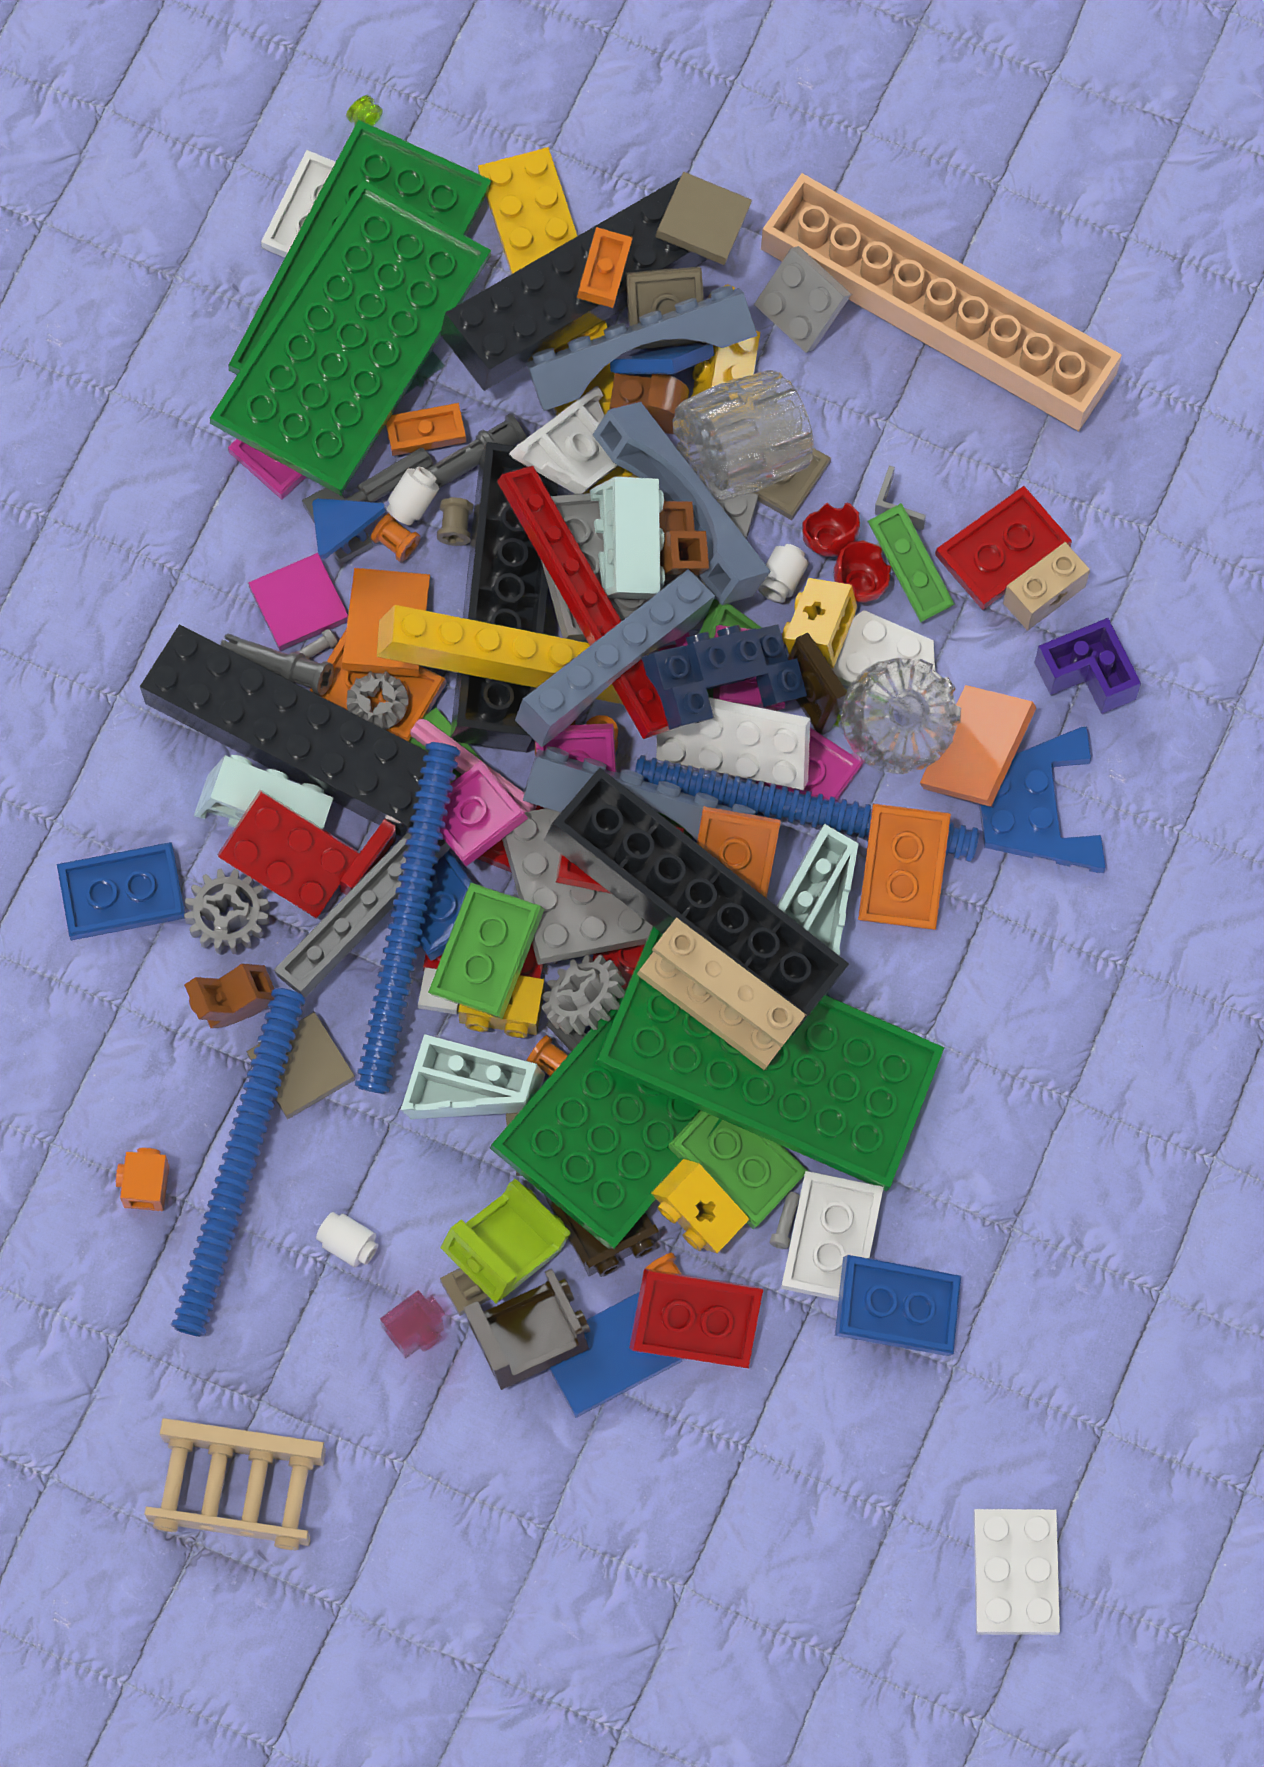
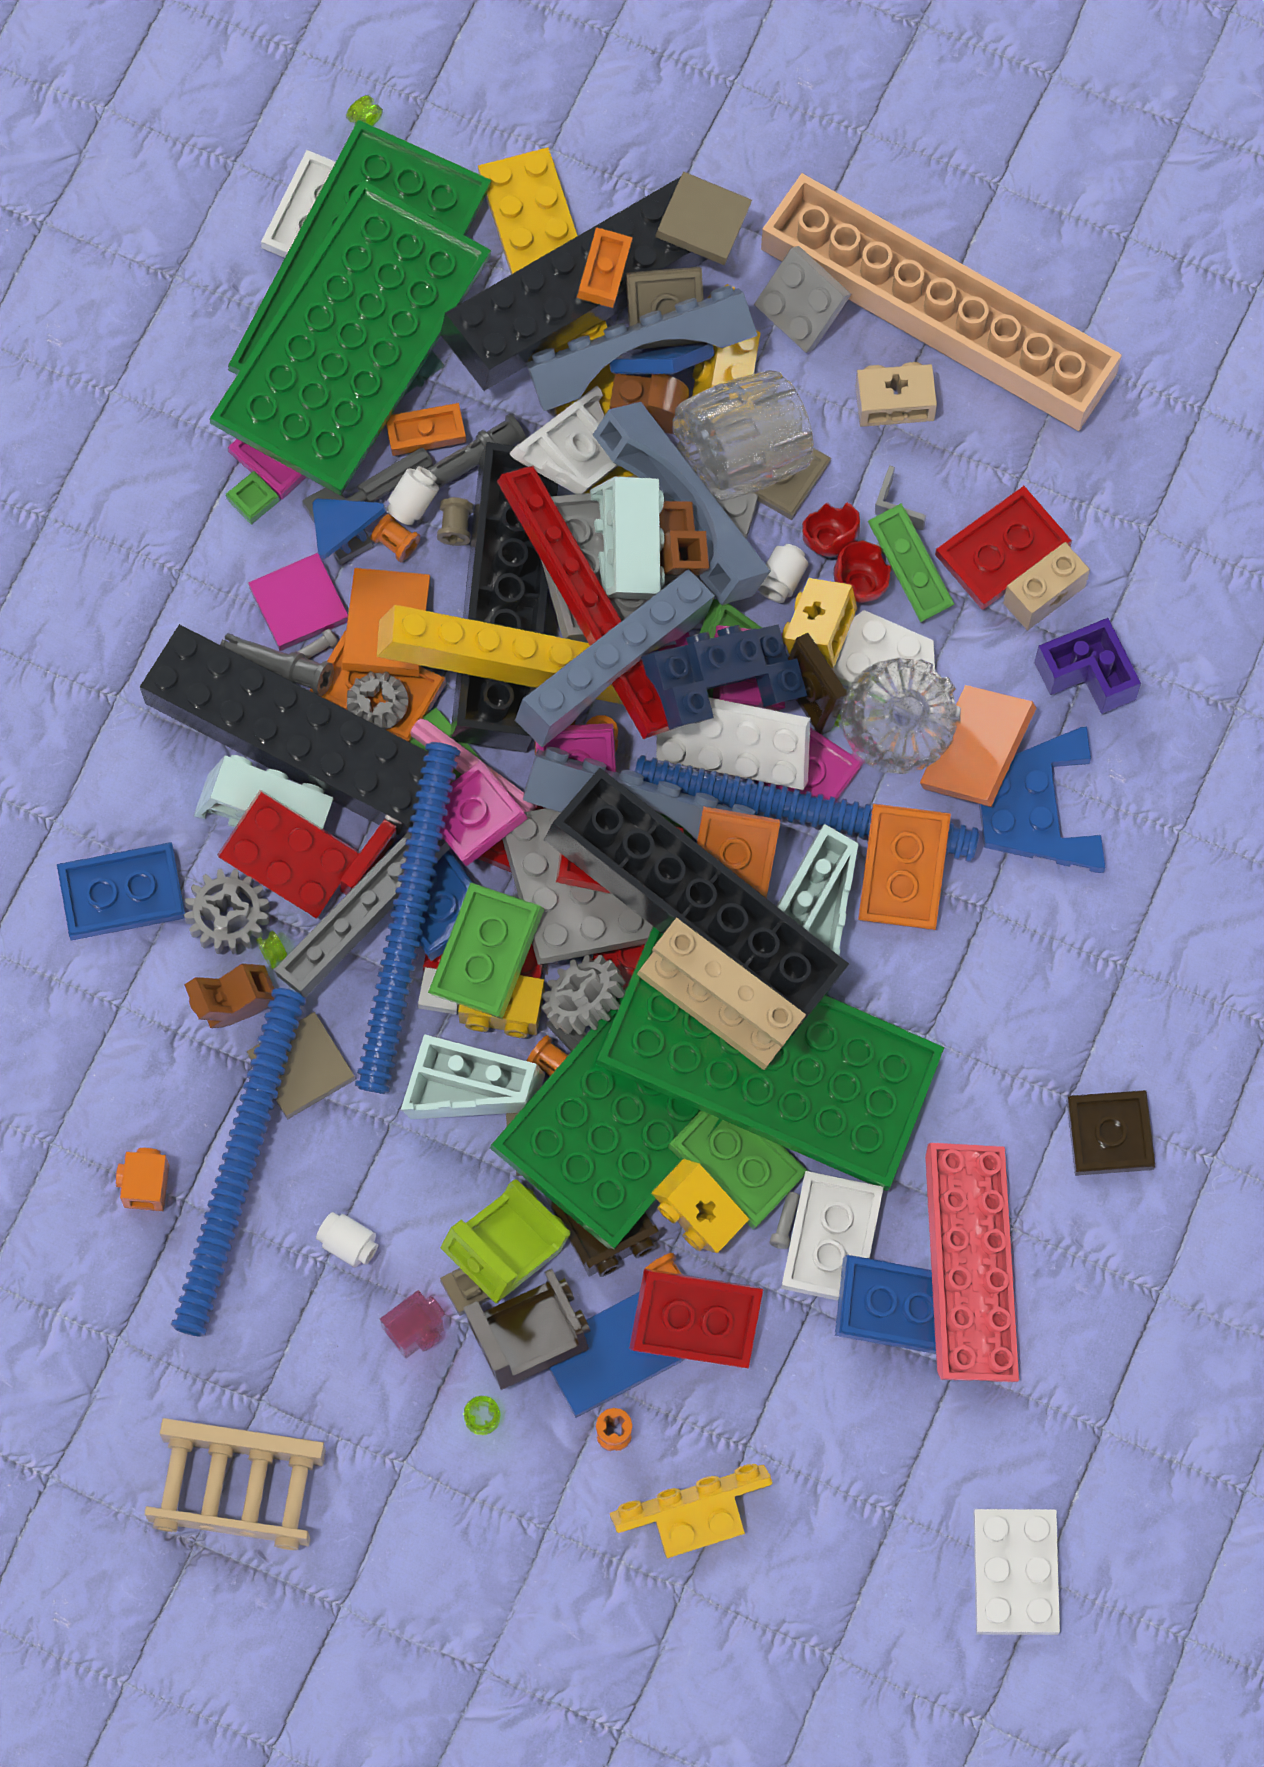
(252, 497): none -> bright green tile
(272, 949): none -> clear neon green bush
(493, 1411): none -> clear neon green bush
(614, 1417): none -> orange bush
(696, 1514): none -> yellow bracket
(911, 404): none -> tan brick
(971, 1263): none -> coral plate
(1110, 1133): none -> dark brown tile

